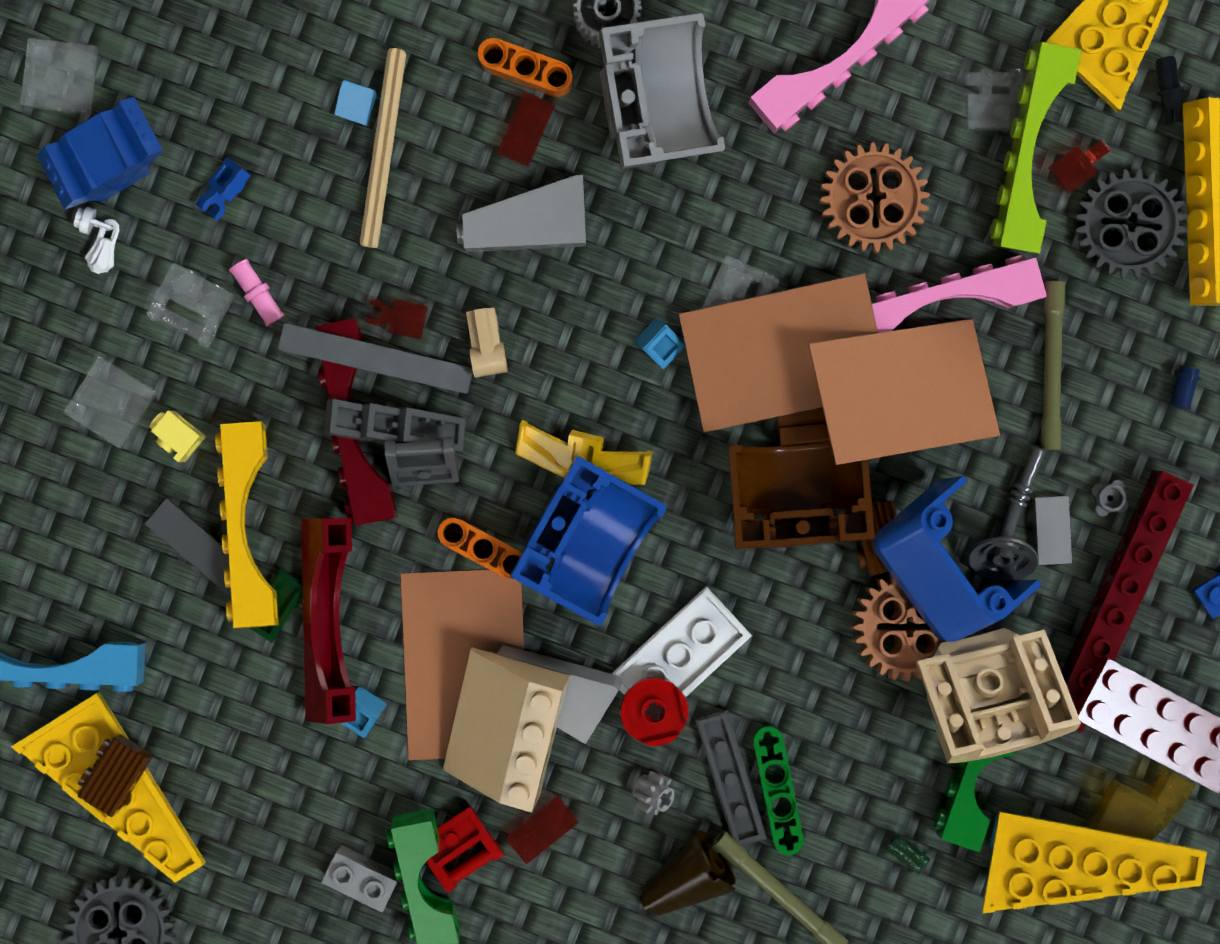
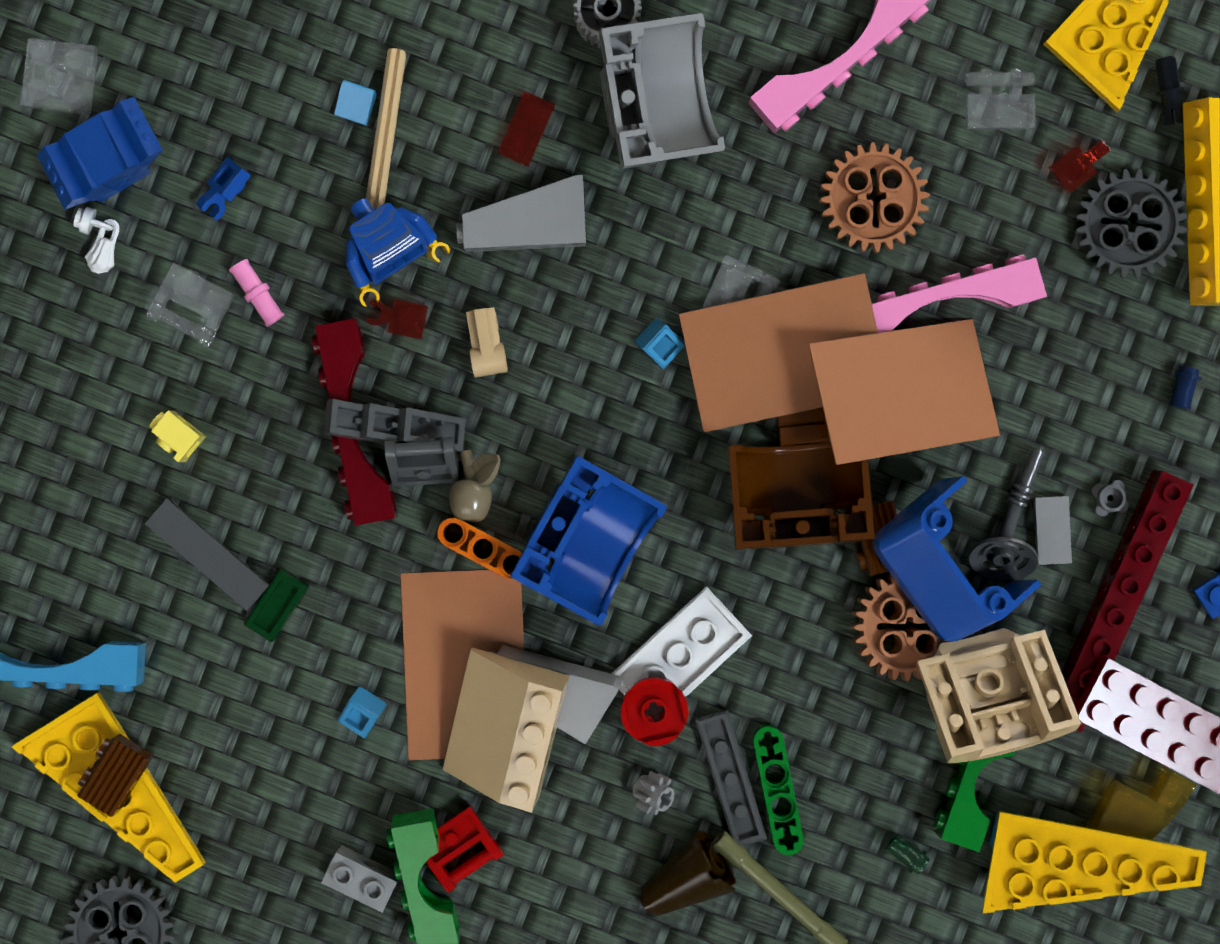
(110, 402): clear tile -> none
(243, 455): yellow arch -> none
(327, 685): dark red arch -> none
(375, 358): dark grey sticker -> none
(385, 243): none -> blue torso
(472, 497): none -> dark tan piece
(513, 56): orange beam -> none
(542, 829): clear red plate -> none
(558, 455): yellow plate -> none
(1048, 72): lime arch -> none
(1051, 422): olive piece -> none

